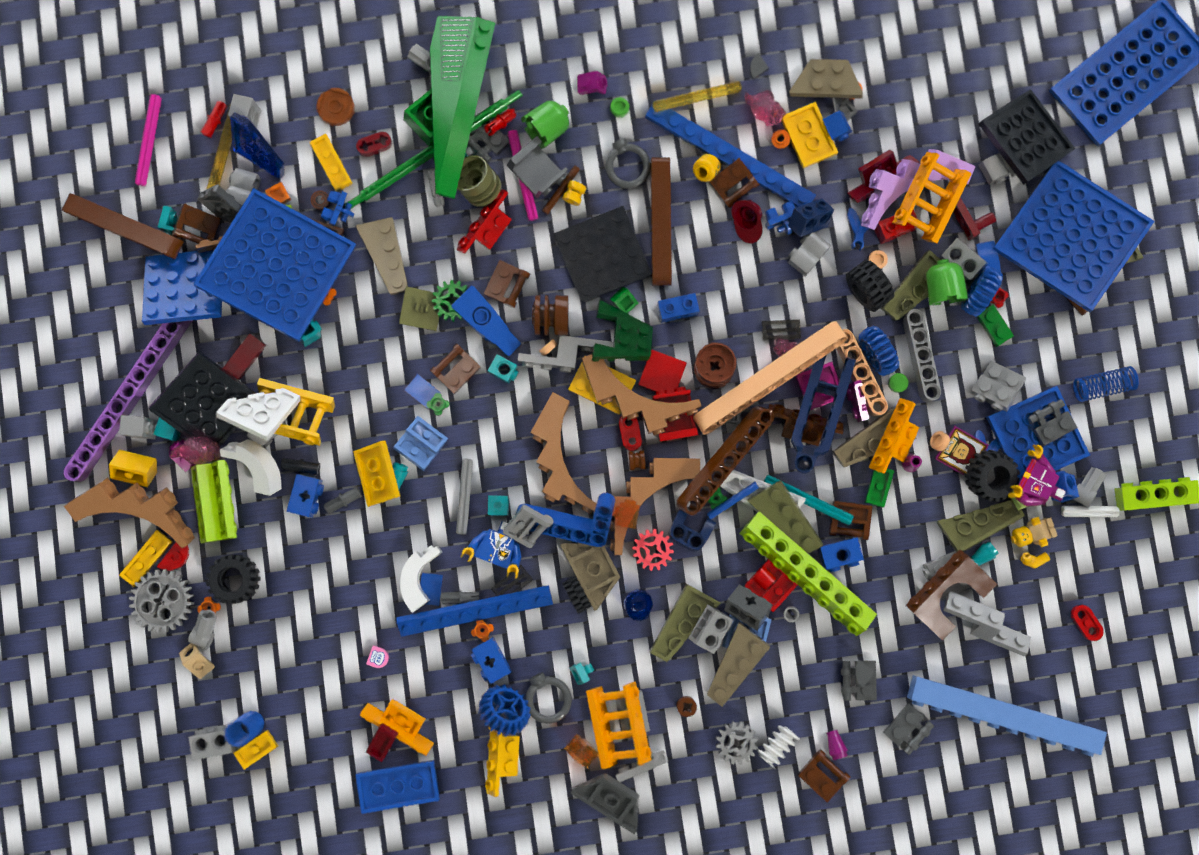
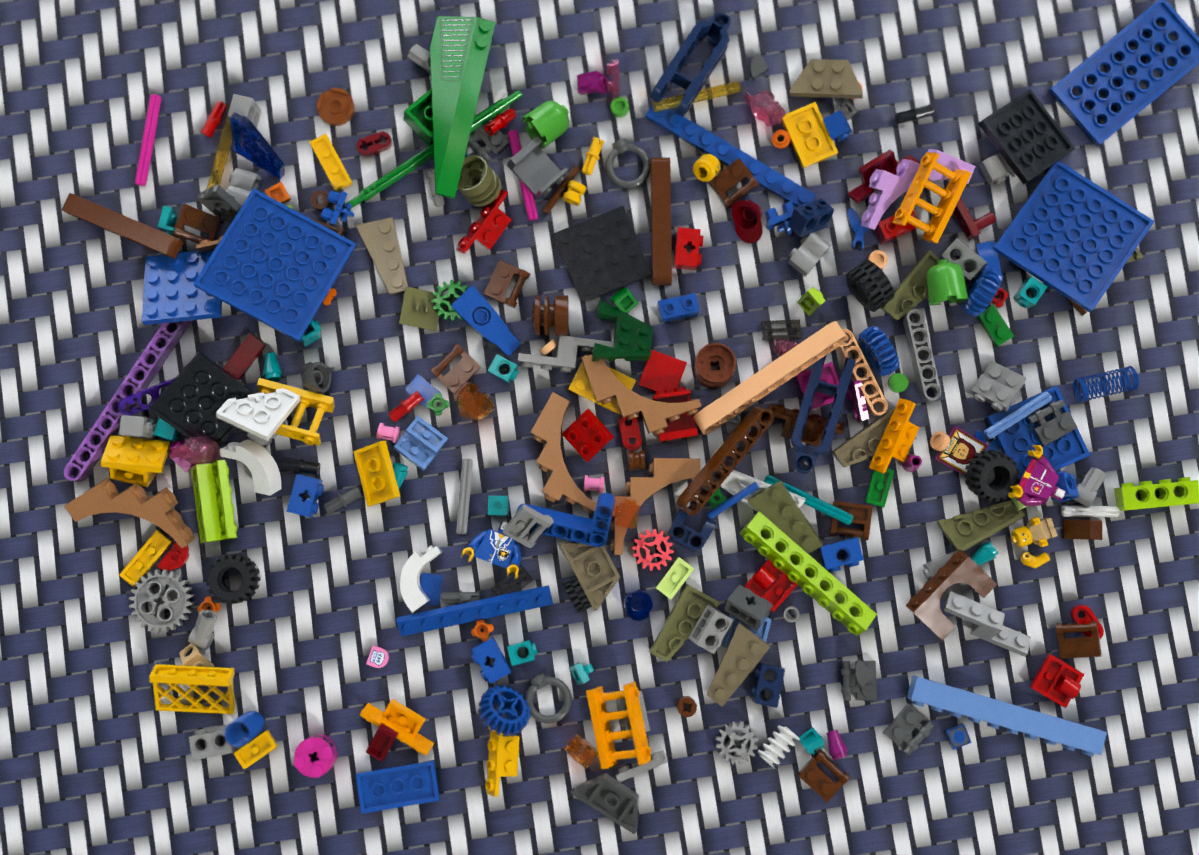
(135, 454): none -> yellow plate
(152, 391): none -> dark purple beam
(193, 677): none -> yellow fence
(272, 368): none -> teal cone
(305, 760): none -> dark pink brick
(317, 376): none -> dark grey helmet
(388, 433): none -> bright pink bush
(405, 406): none -> red axle
(473, 403): none -> clear orange cylinder
(513, 652): none -> teal brick
(587, 435): none -> red plate
(592, 156): none -> yellow axle
(593, 484): none -> bright pink bush
(613, 70): none -> clear pink plate
(674, 578): none -> yellowish green plate
(684, 238): none -> red brick
(712, 30): none -> dark blue piece
(773, 685): none -> dark blue brick
(811, 300): none -> lime plate
(811, 741): none -> teal tile
(914, 114): none -> black axle
(958, 736): none -> tile
(1017, 415): none -> medium blue axle
(1036, 288): none -> teal brick
(1057, 681): none -> red plate
(1078, 646): none -> reddish brown plate
(1082, 529): none -> reddish brown slope

